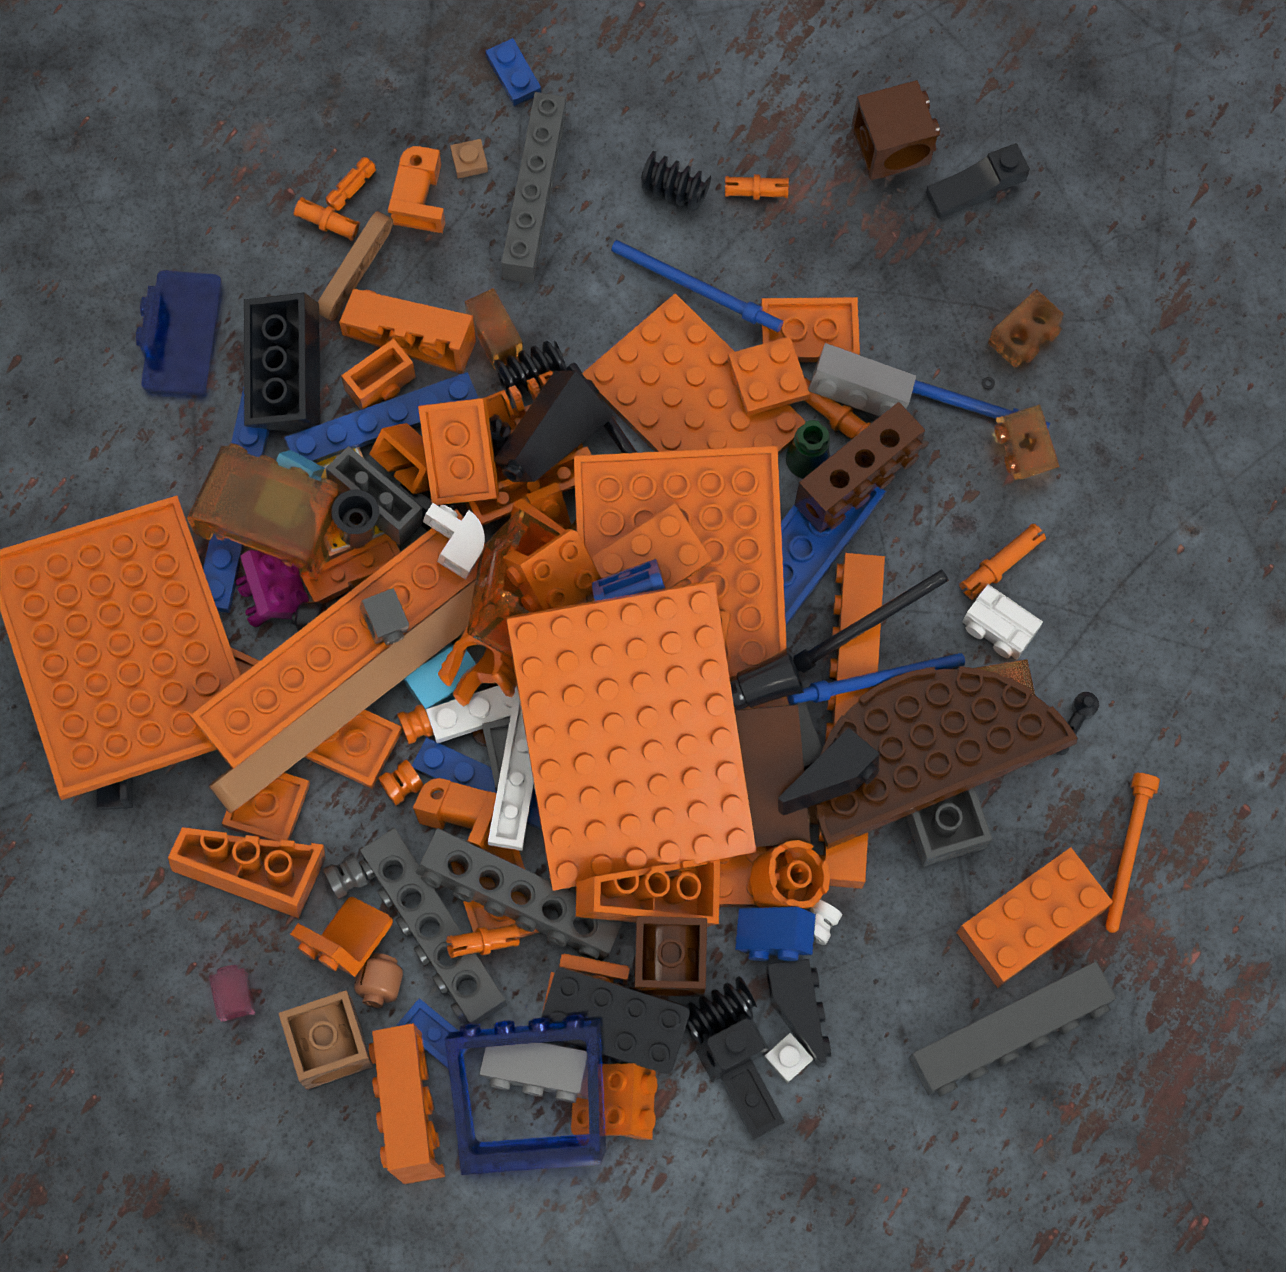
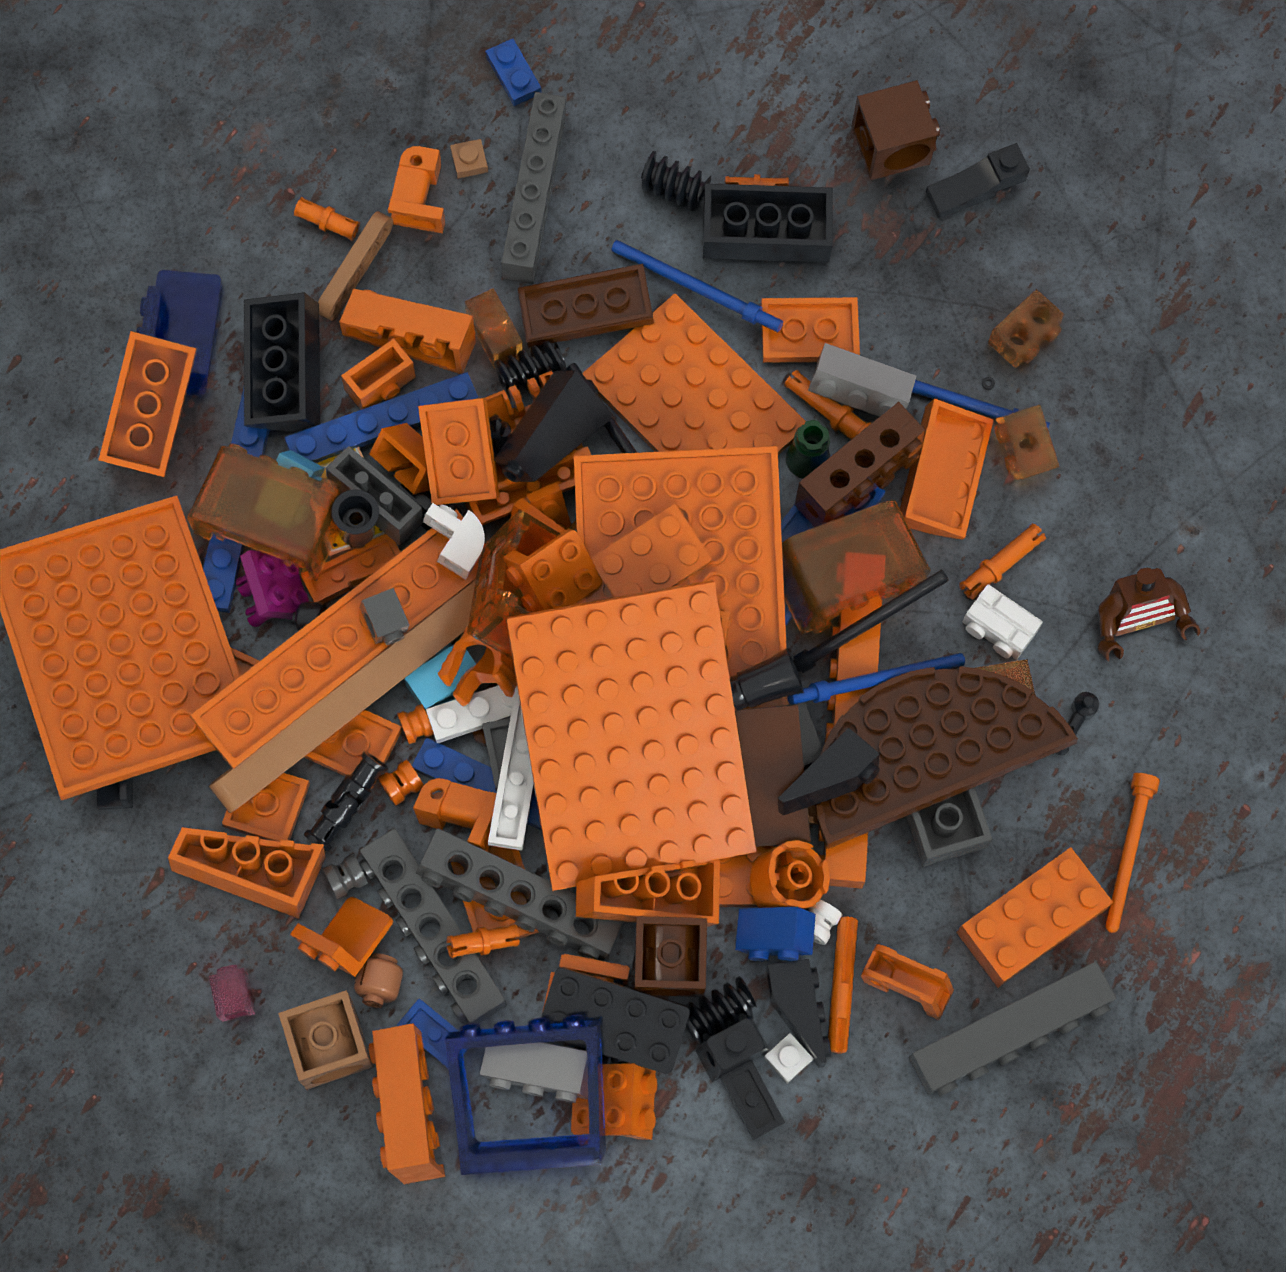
(147, 404): none -> orange brick
(338, 810): none -> black piece
(351, 183): orange axle -> none
(585, 305): none -> reddish brown tile
(631, 581): blue plate -> none
(767, 222): none -> black brick
(768, 376): orange plate -> none
(842, 984): none -> orange axle
(849, 565): none -> clear orange windscreen
(914, 980): none -> orange piece
(947, 472): none -> orange slope
(1140, 603): none -> reddish brown torso

